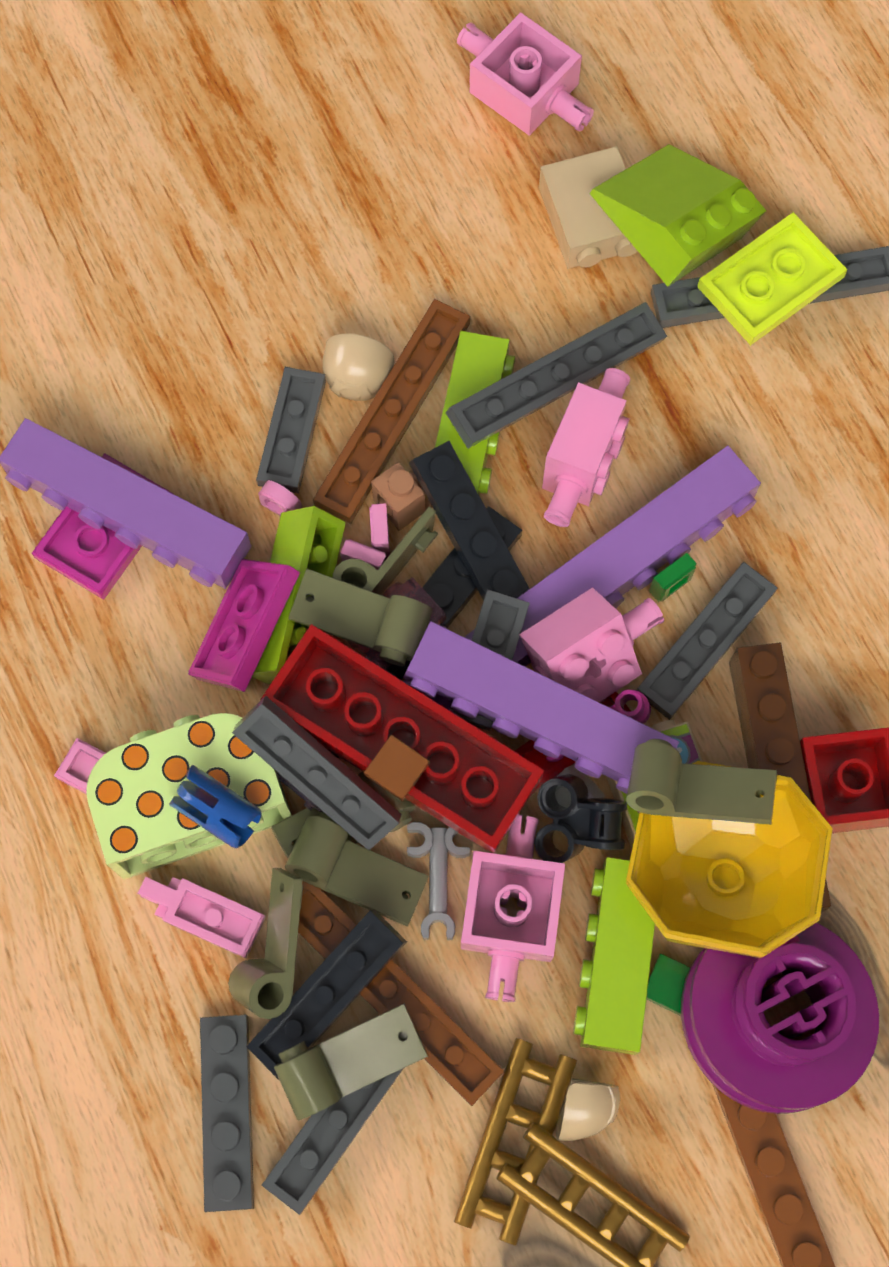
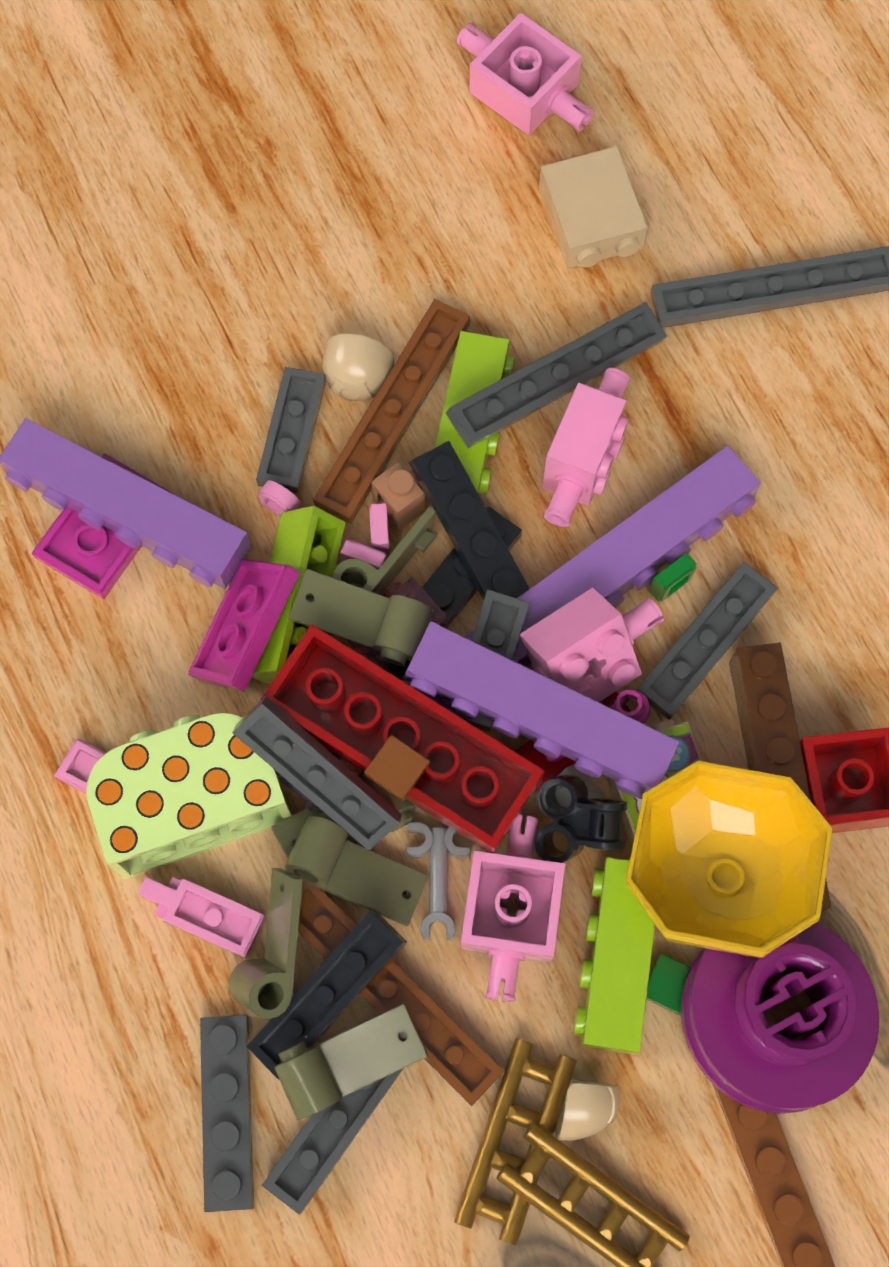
(216, 807): blue arm -> none
(670, 788): olive door -> none
(678, 210): lime slope -> none
(772, 278): neon yellow plate -> none

